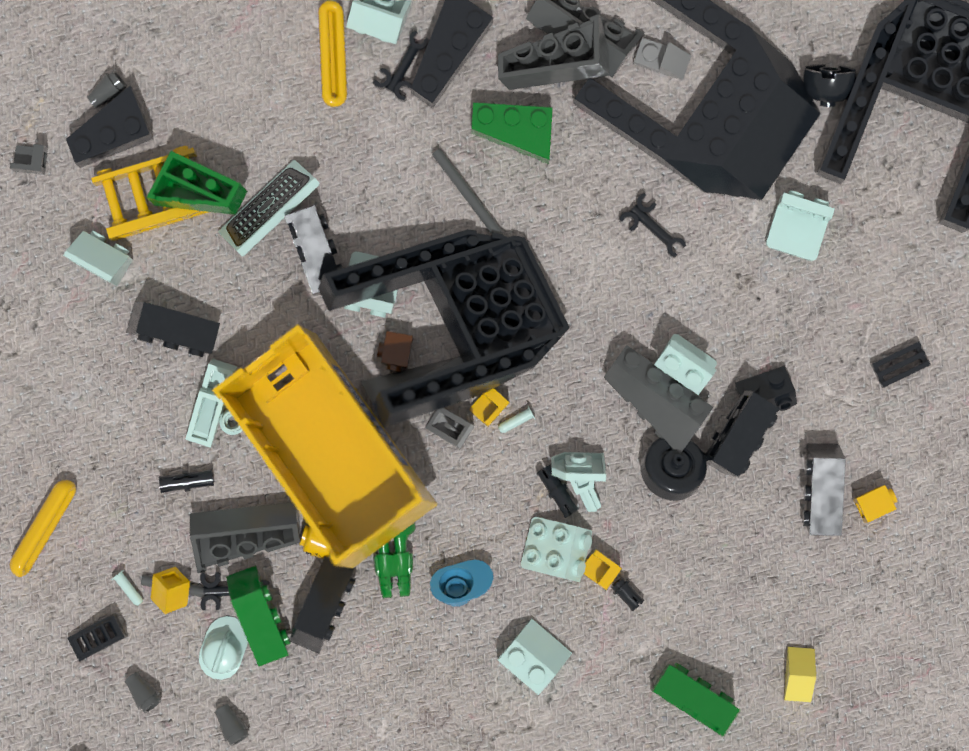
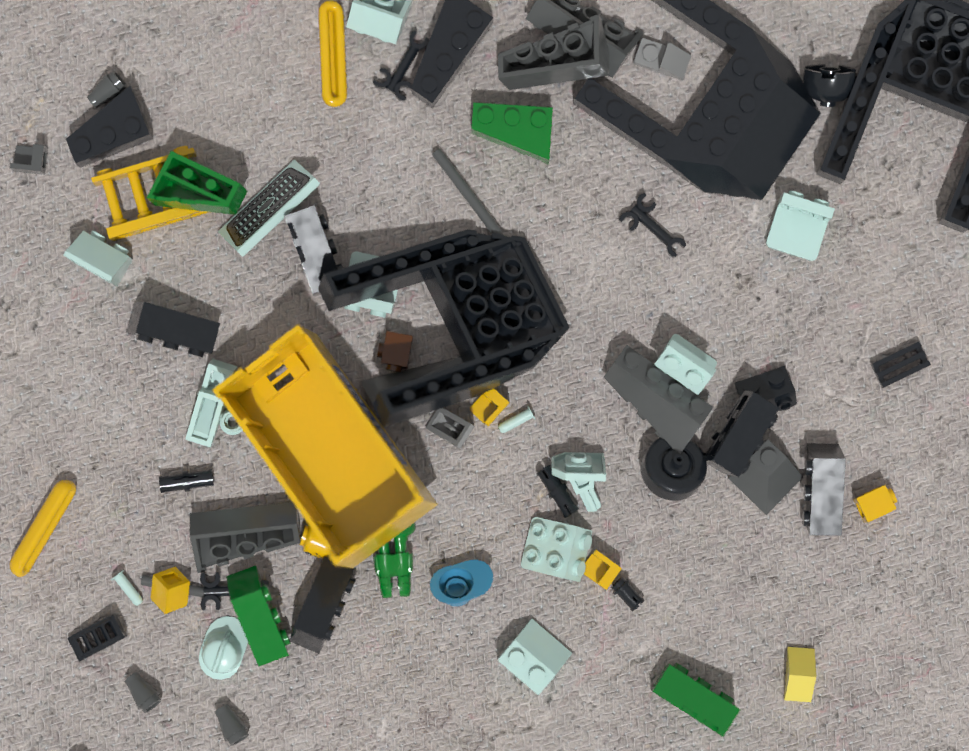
(768, 477): none -> dark grey slope

